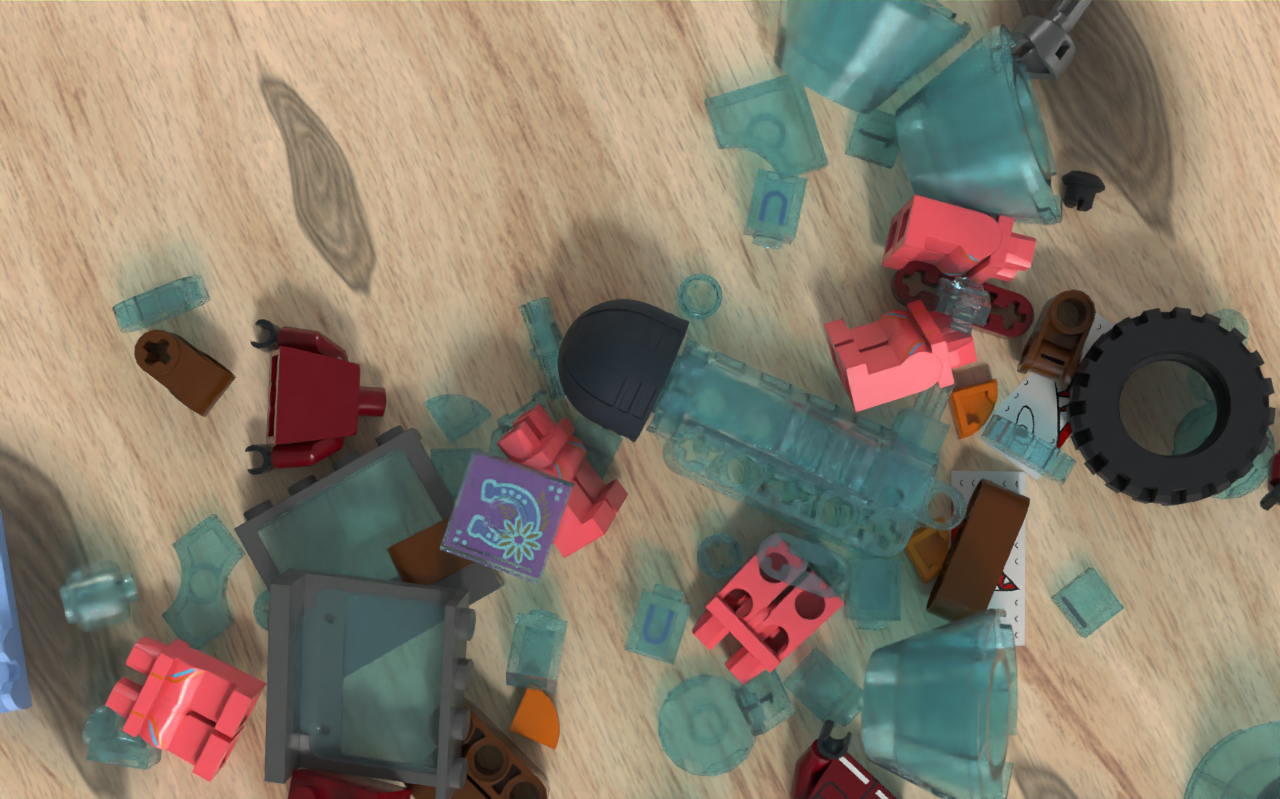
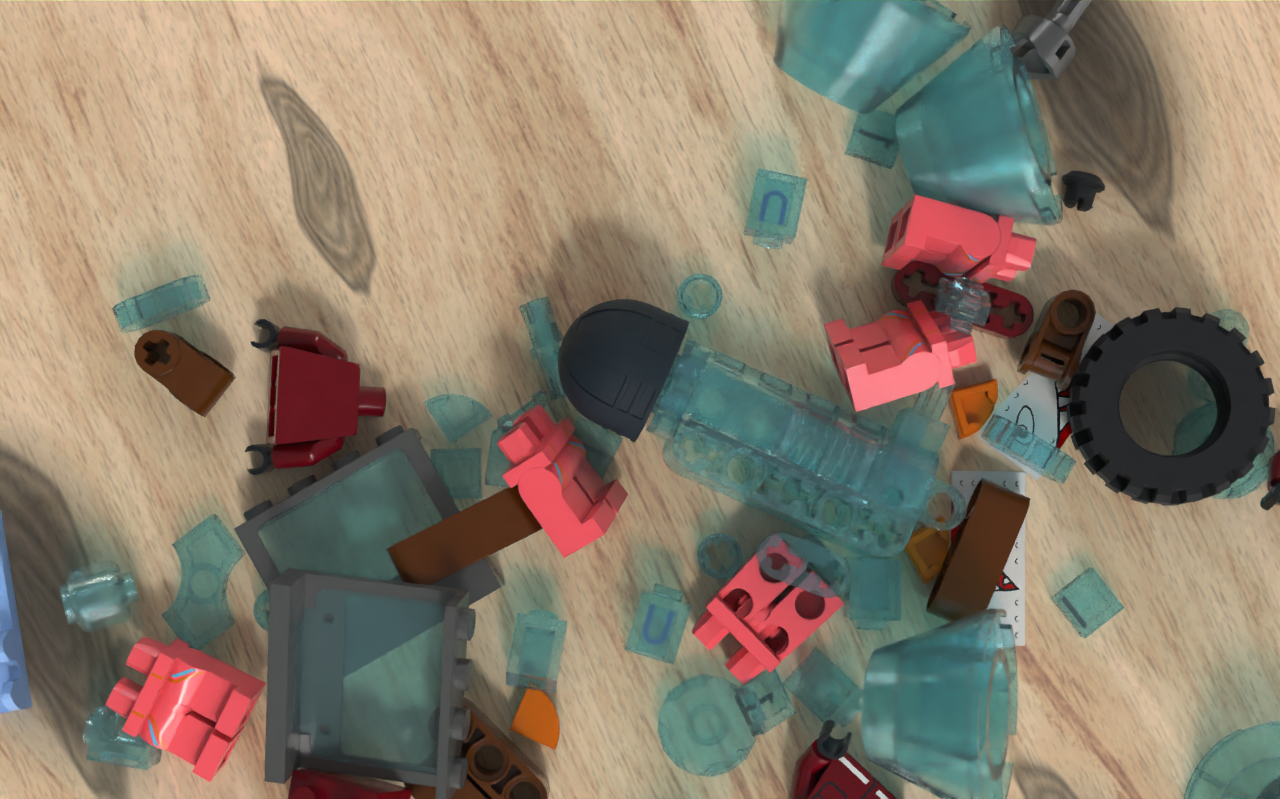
(506, 516): clear light blue tile -> none
(770, 121): clear light blue tile -> none

